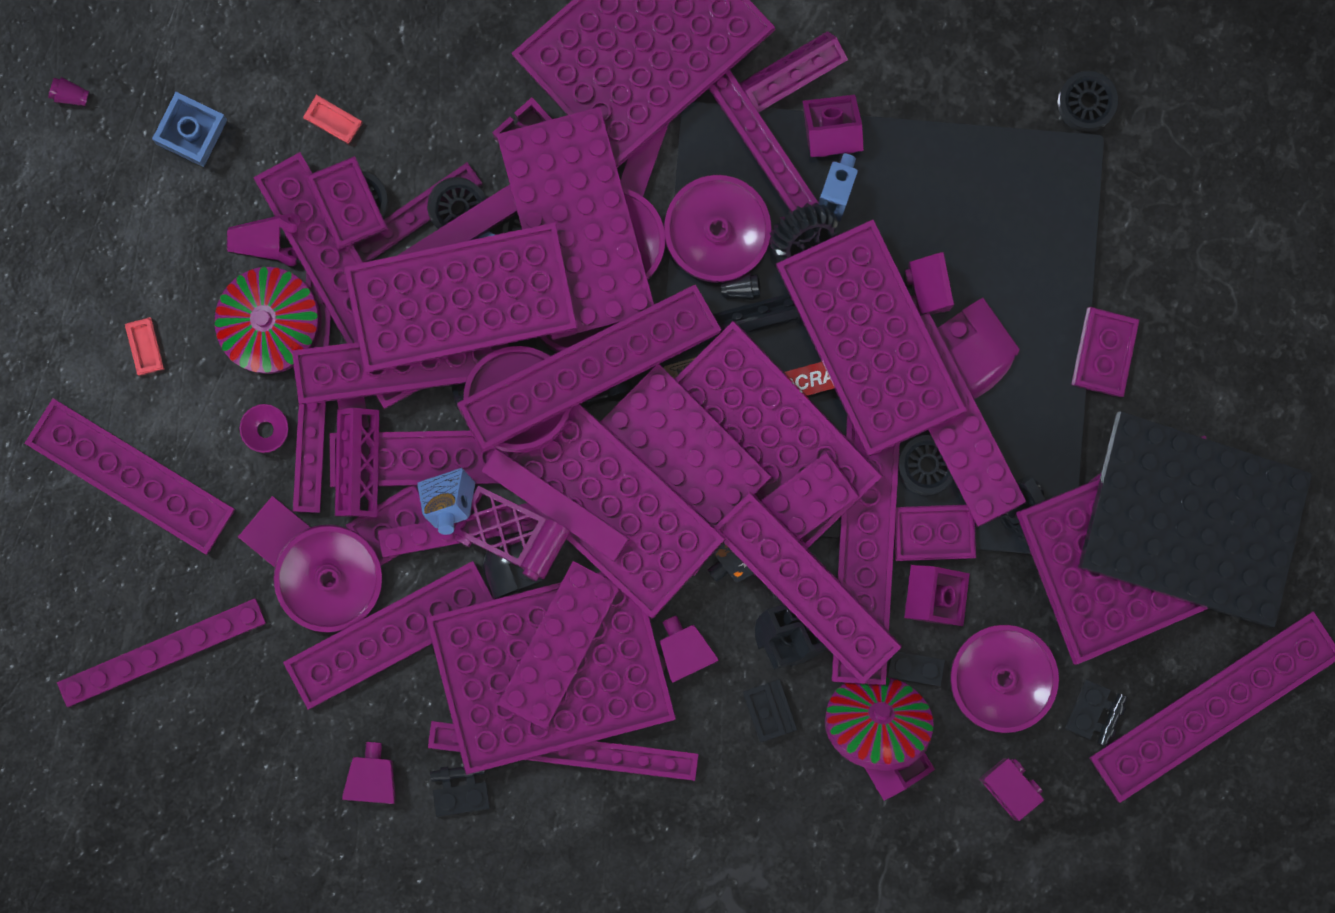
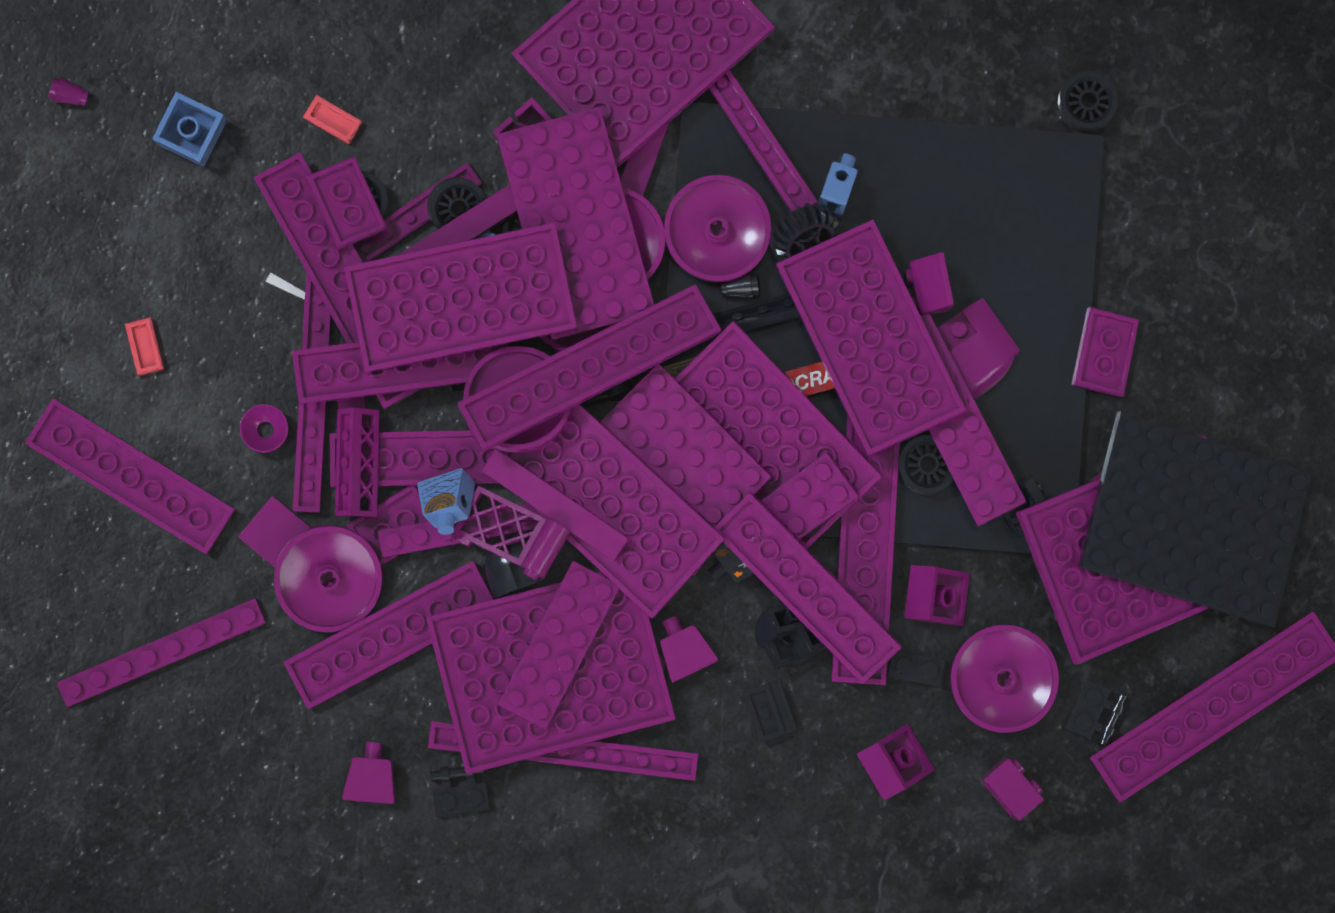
(263, 238): magenta flag -> none
(266, 318): dish -> none
(793, 71): magenta fence -> none
(833, 126): magenta slope -> none
(879, 724): dish -> none
(934, 533): magenta tile -> none

